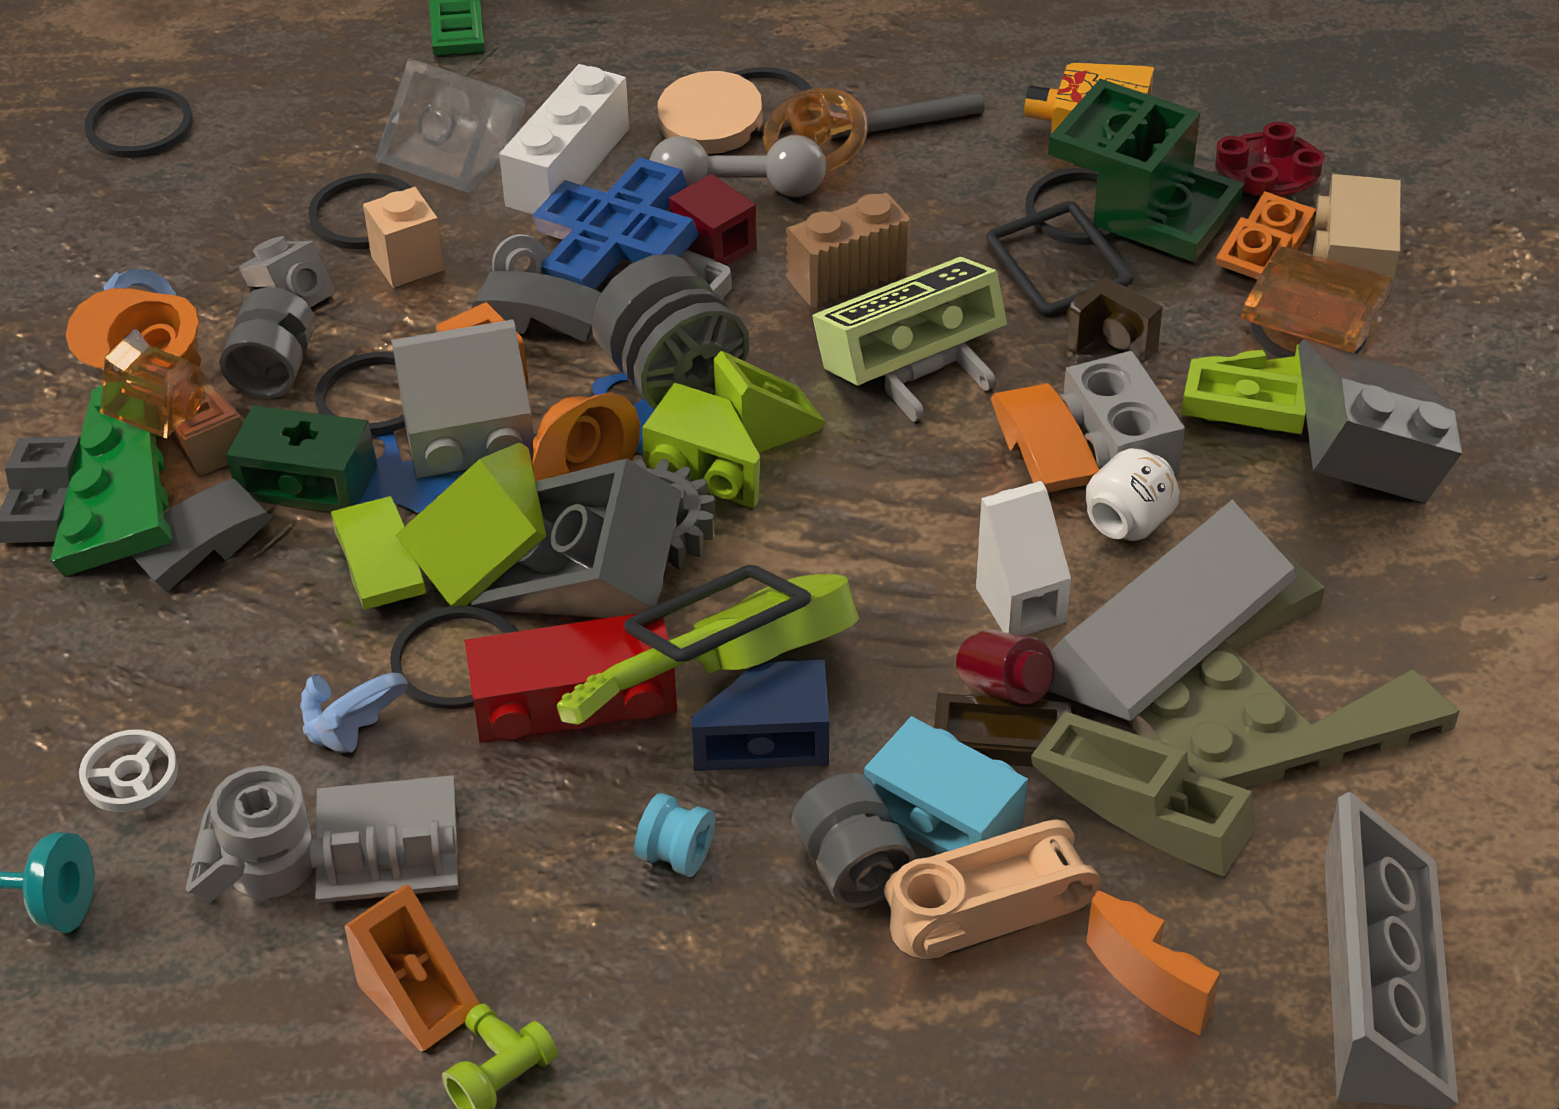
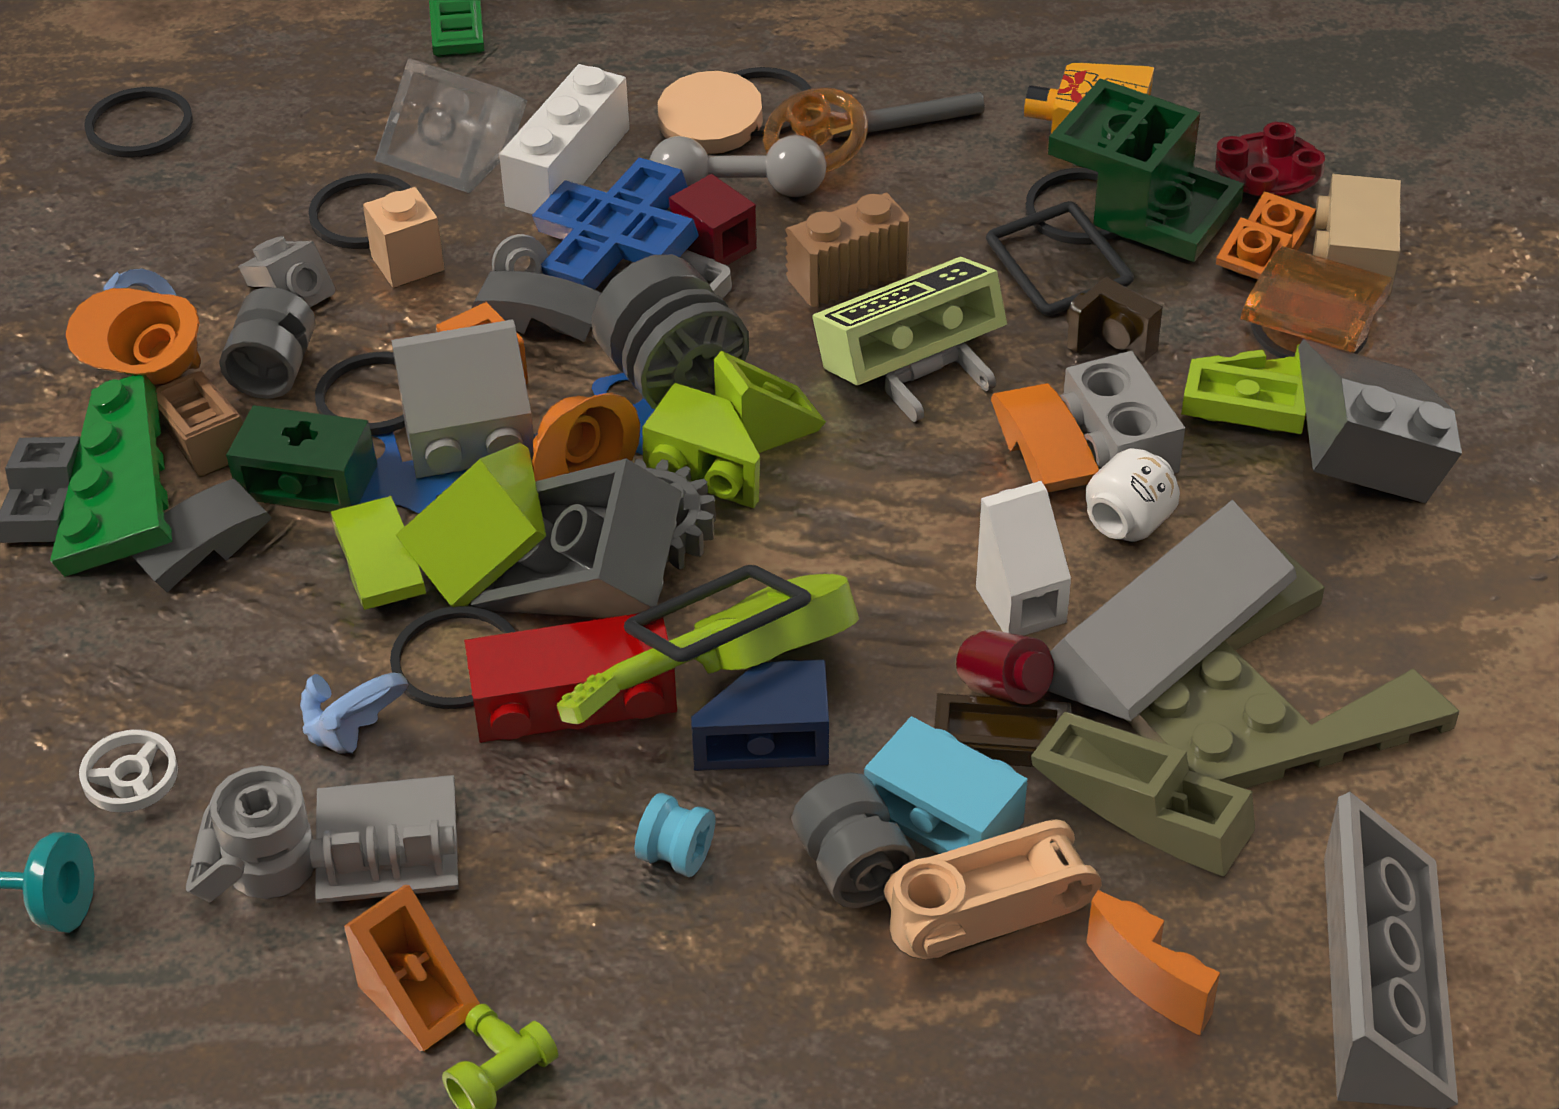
(149, 386): clear orange window -> none

